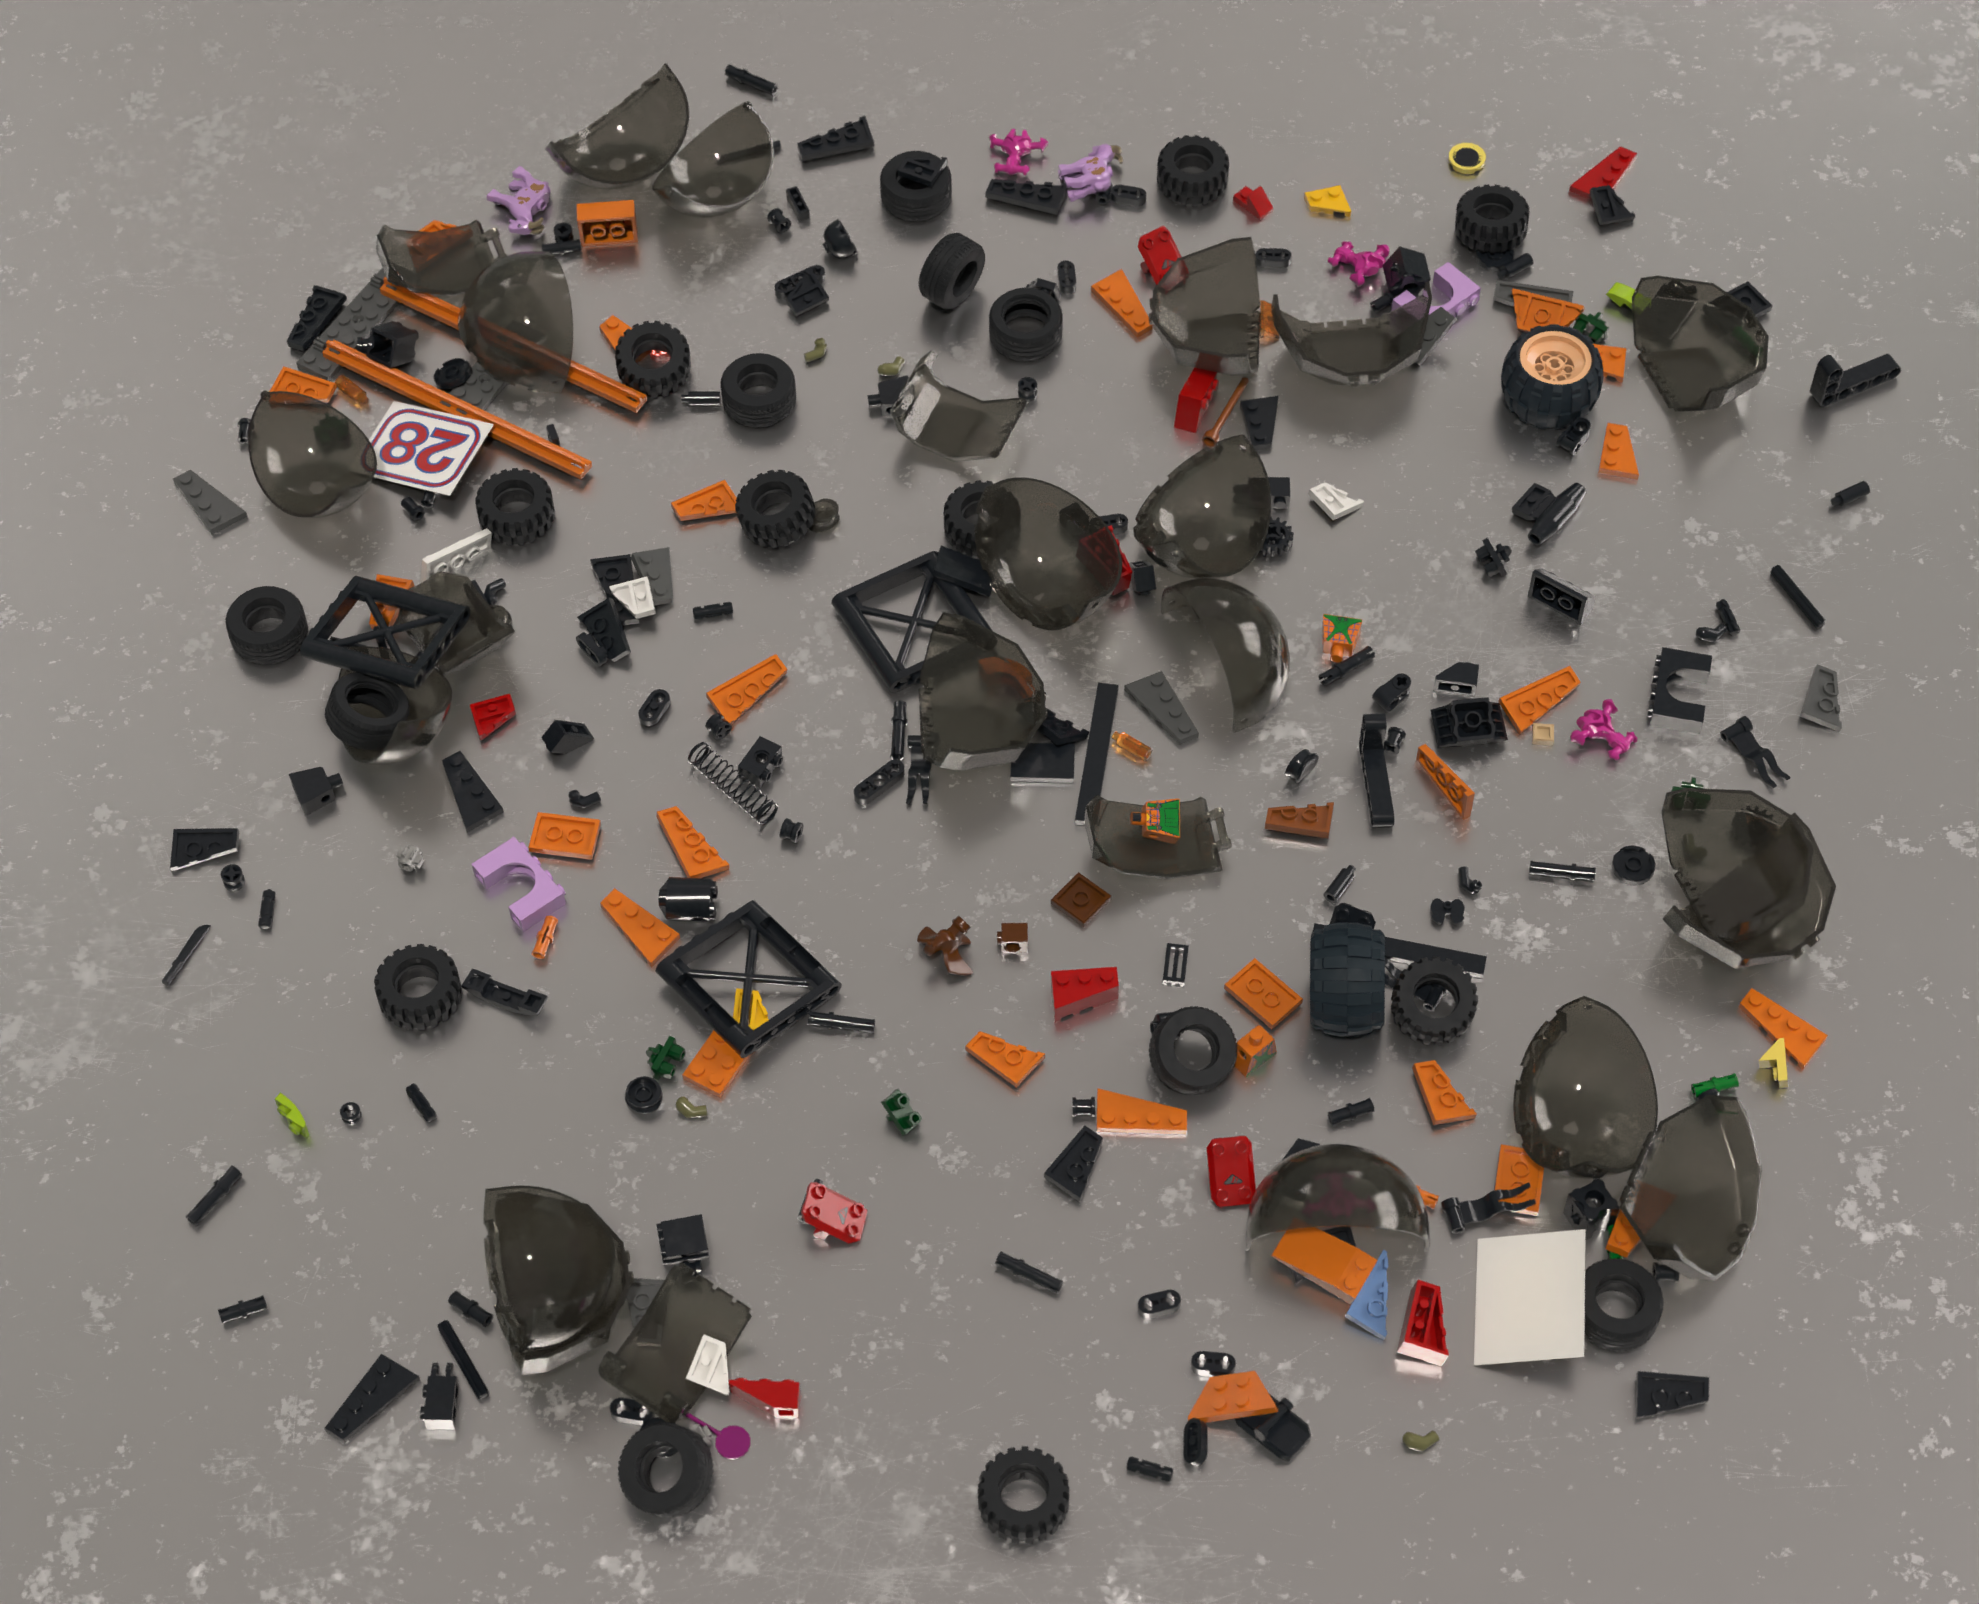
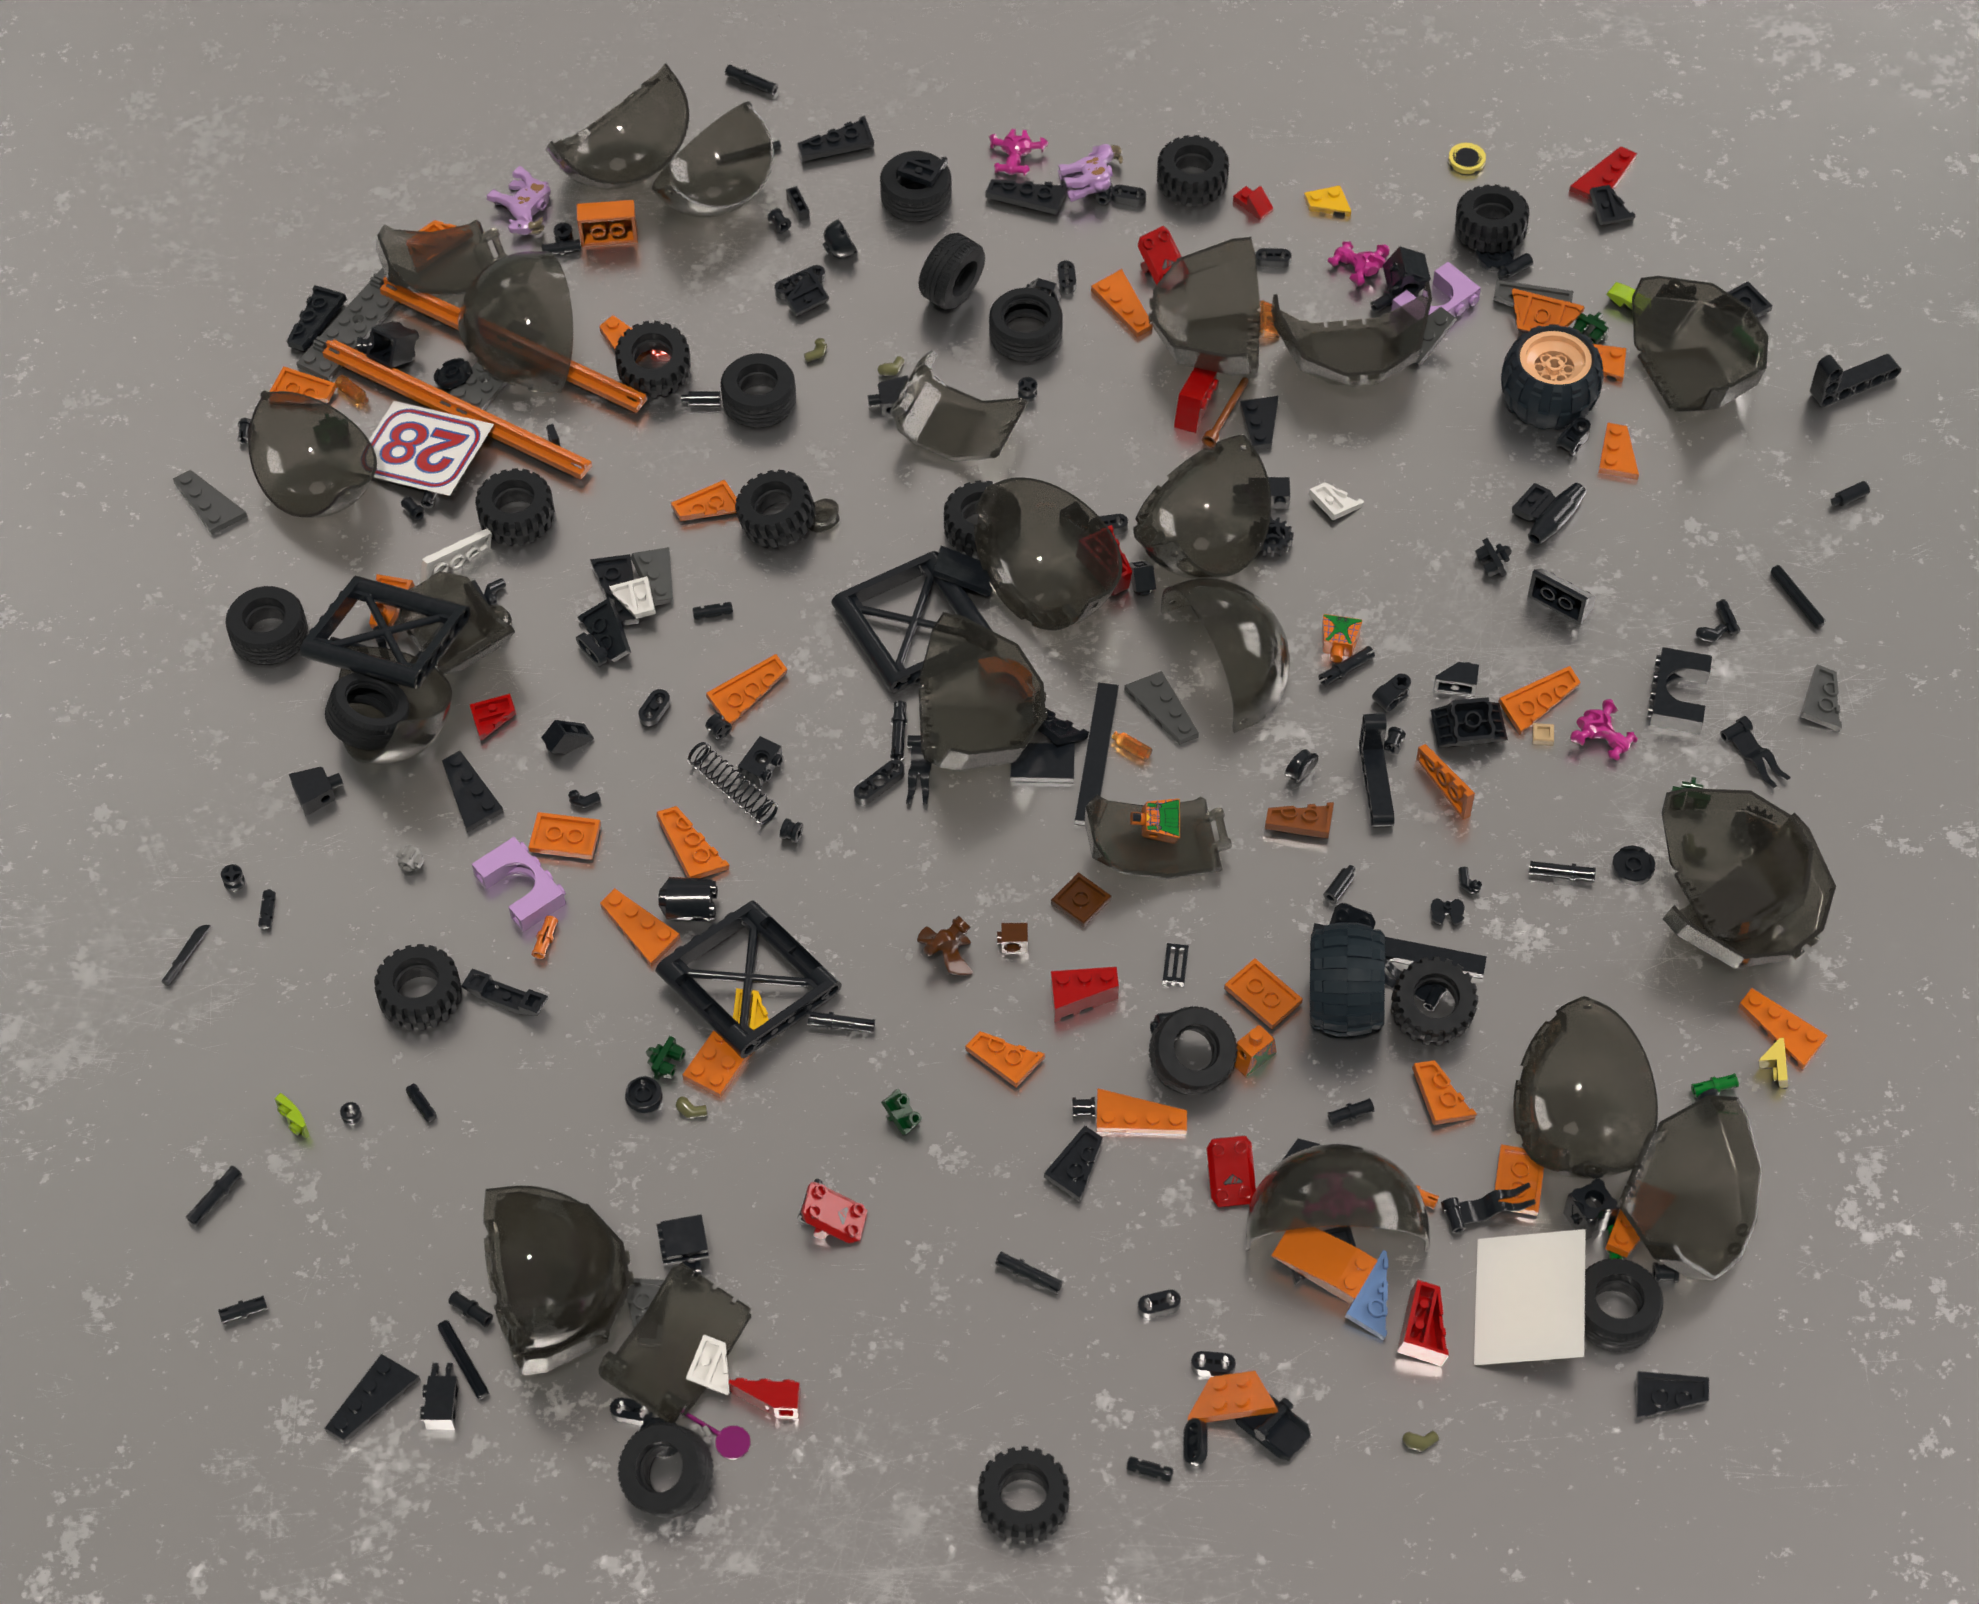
(200, 845): black wing -> none

